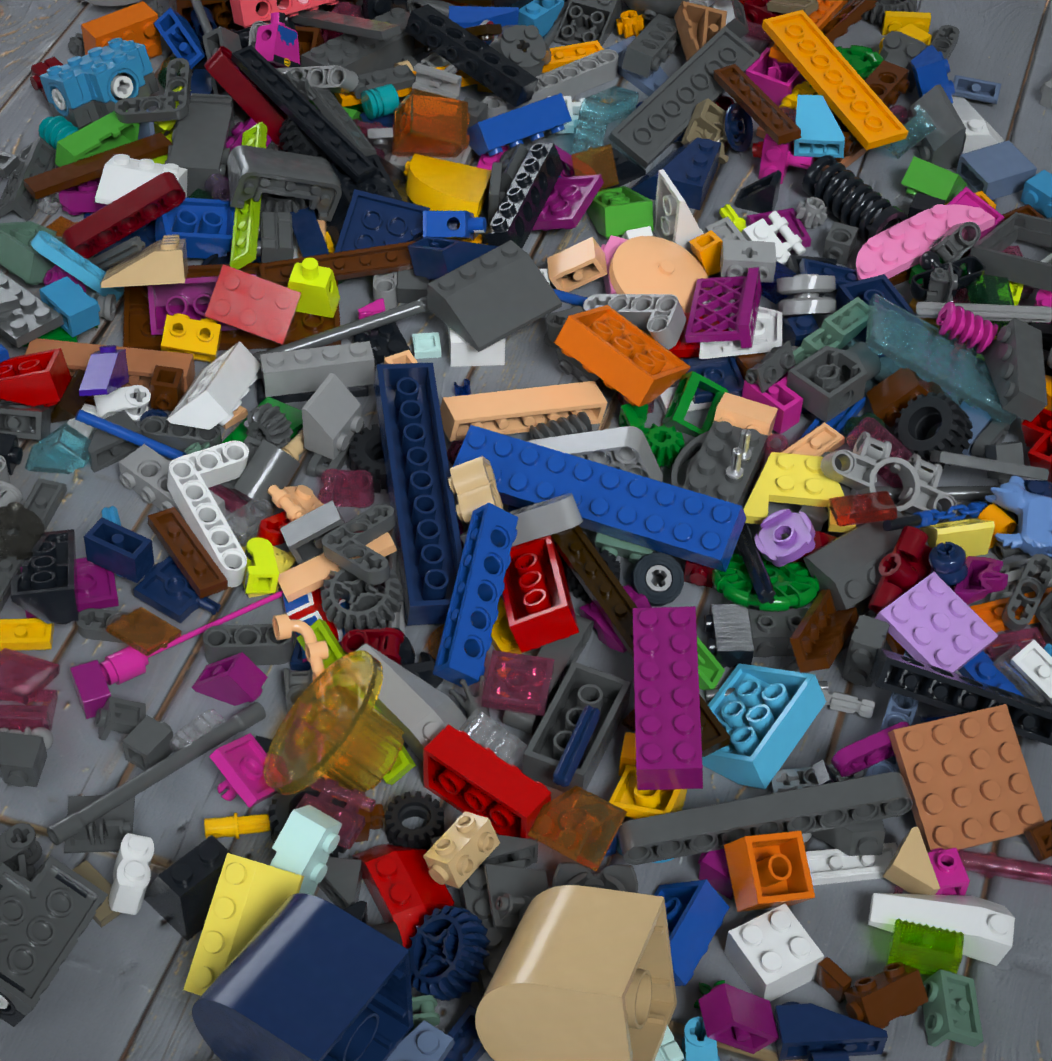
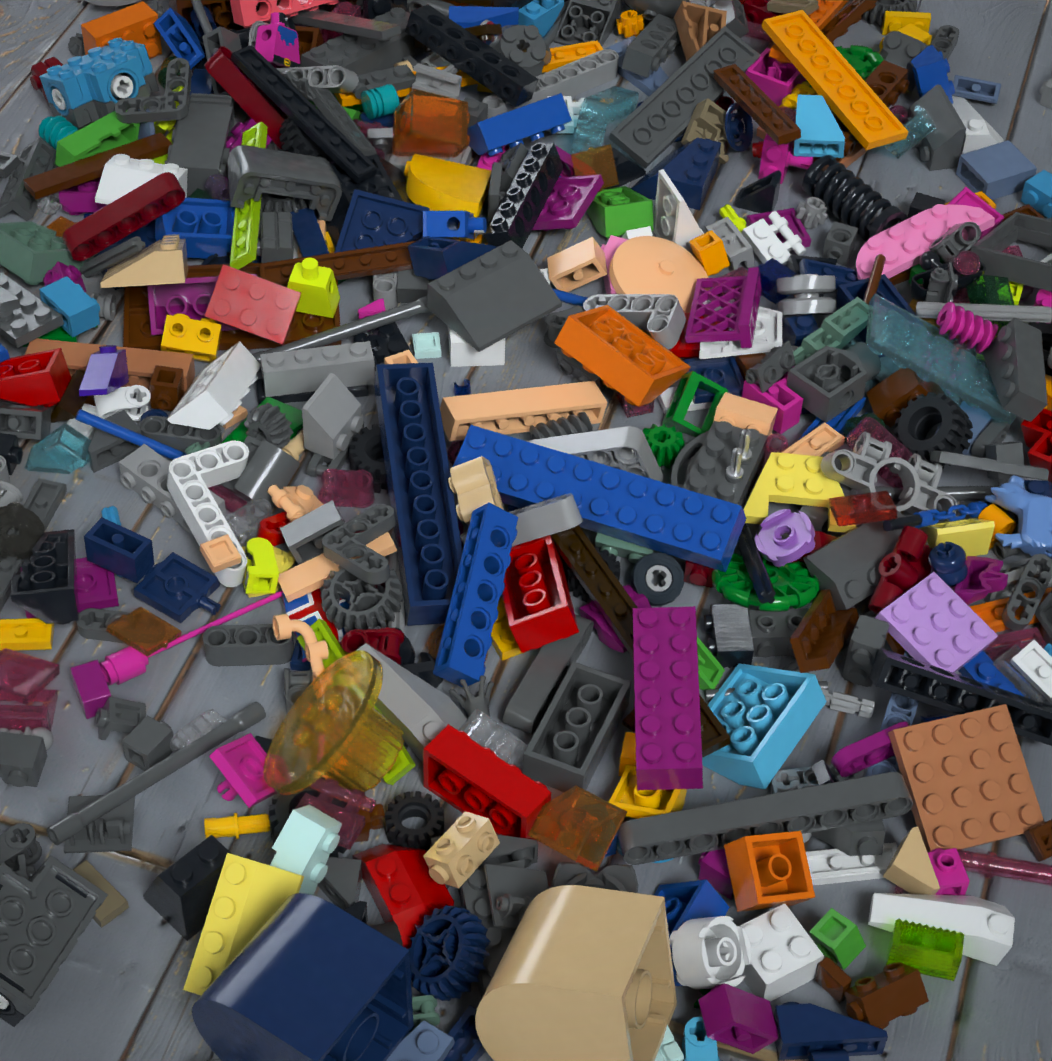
(73, 263): medium azure beam -> none
(131, 874): white brick -> none
(187, 552): reddish brown plate -> none
(220, 553): none -> light nougat tile
(231, 680): magenta slope -> none
(518, 683): clear pink plate -> none
(576, 746): dark blue axle -> none
(633, 416): green bracket -> none
(710, 952): none -> white brick
(744, 254): light grey brick -> none
(838, 938): none -> bright green brick
(874, 277): none -> reddish brown piece
(932, 180): bright green slope -> none
(951, 1009): sand green bracket -> none
(967, 263): none -> clear pink plate

